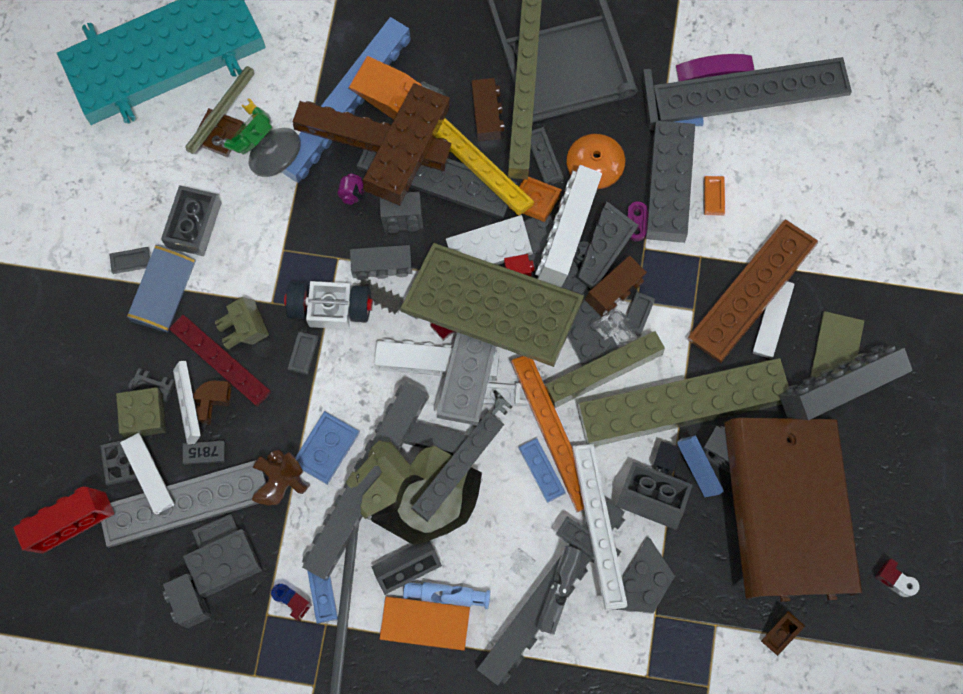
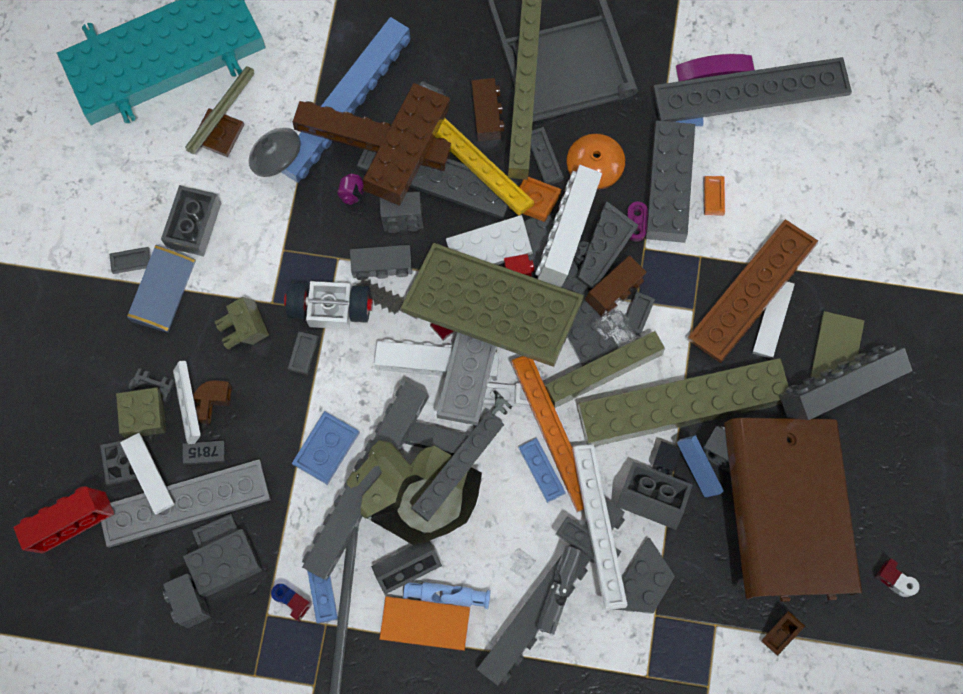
(220, 360): dark red plate -> none
(251, 131): green torso -> none
(282, 472): reddish brown animal -> none
(382, 86): orange slope -> none
(649, 98): dark grey tile -> none

